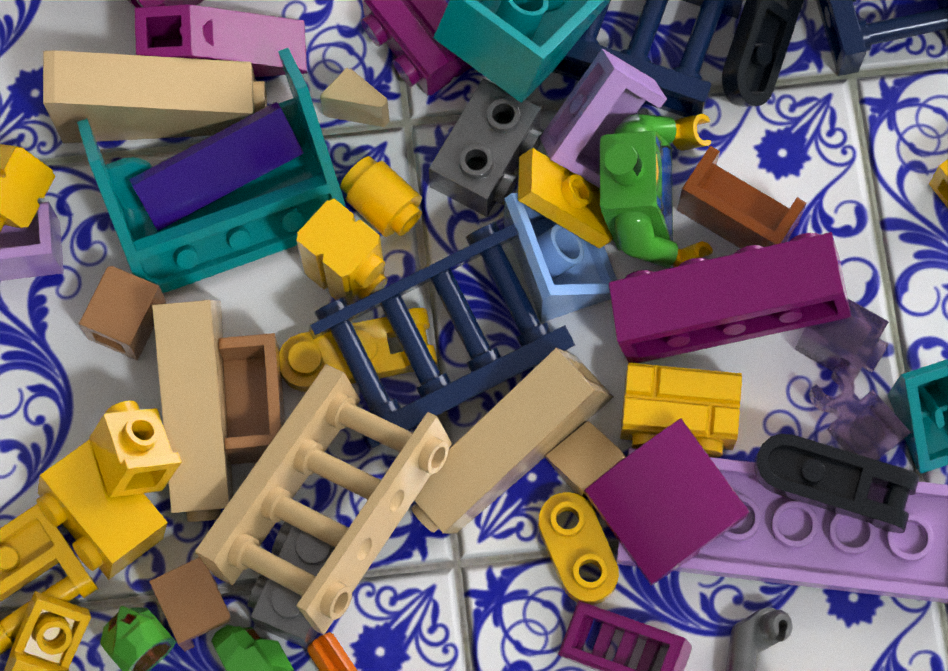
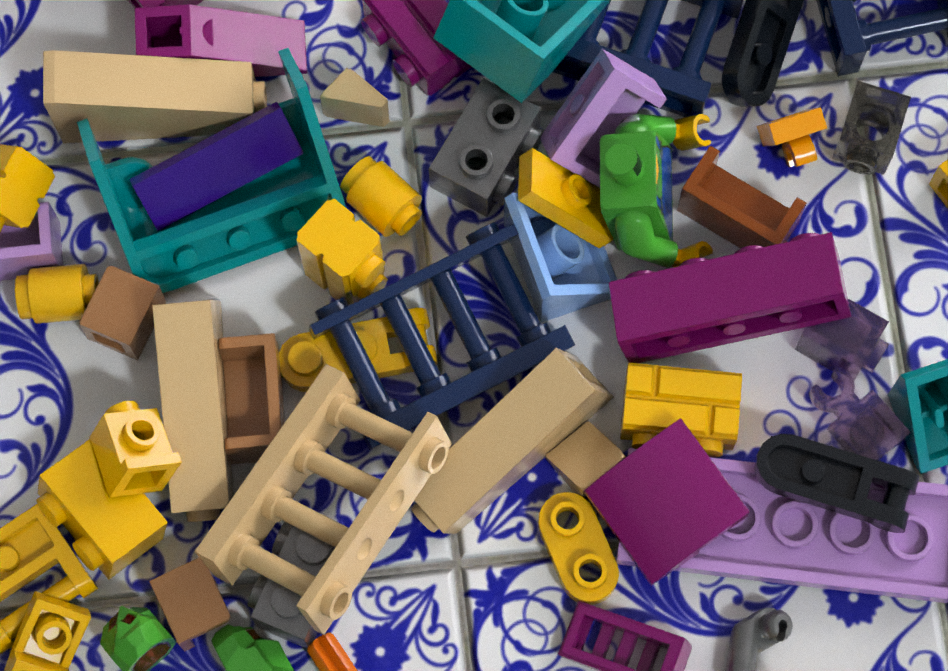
(54, 293): none -> yellow brick
(794, 135): none -> light orange tile
(875, 108): none -> clear smoke brick

